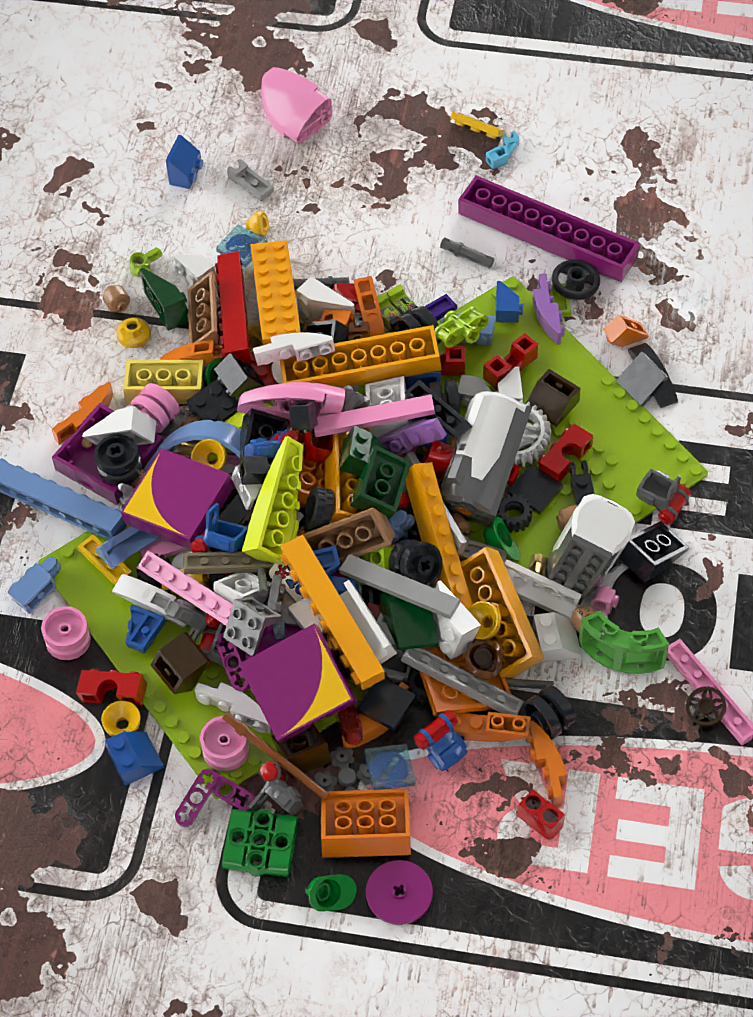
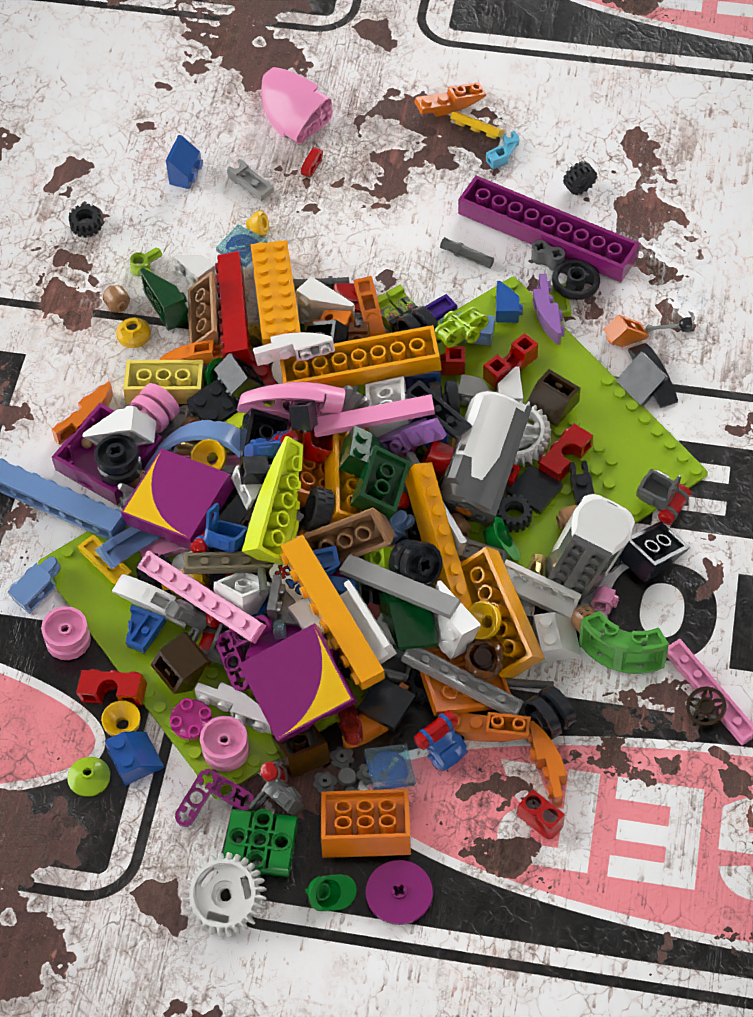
(83, 212): none -> black tyre
(88, 784): none -> lime dish
(189, 718): none -> dark pink dish
(209, 900): none -> white gear
(241, 728): dark orange bar -> none
(248, 623): flat silver bracket -> none
(311, 162): none -> red beam
(453, 100): none -> orange slope
(546, 255): none -> dark grey axle
(580, 178): none -> black tyre
(684, 325): none -> hinge

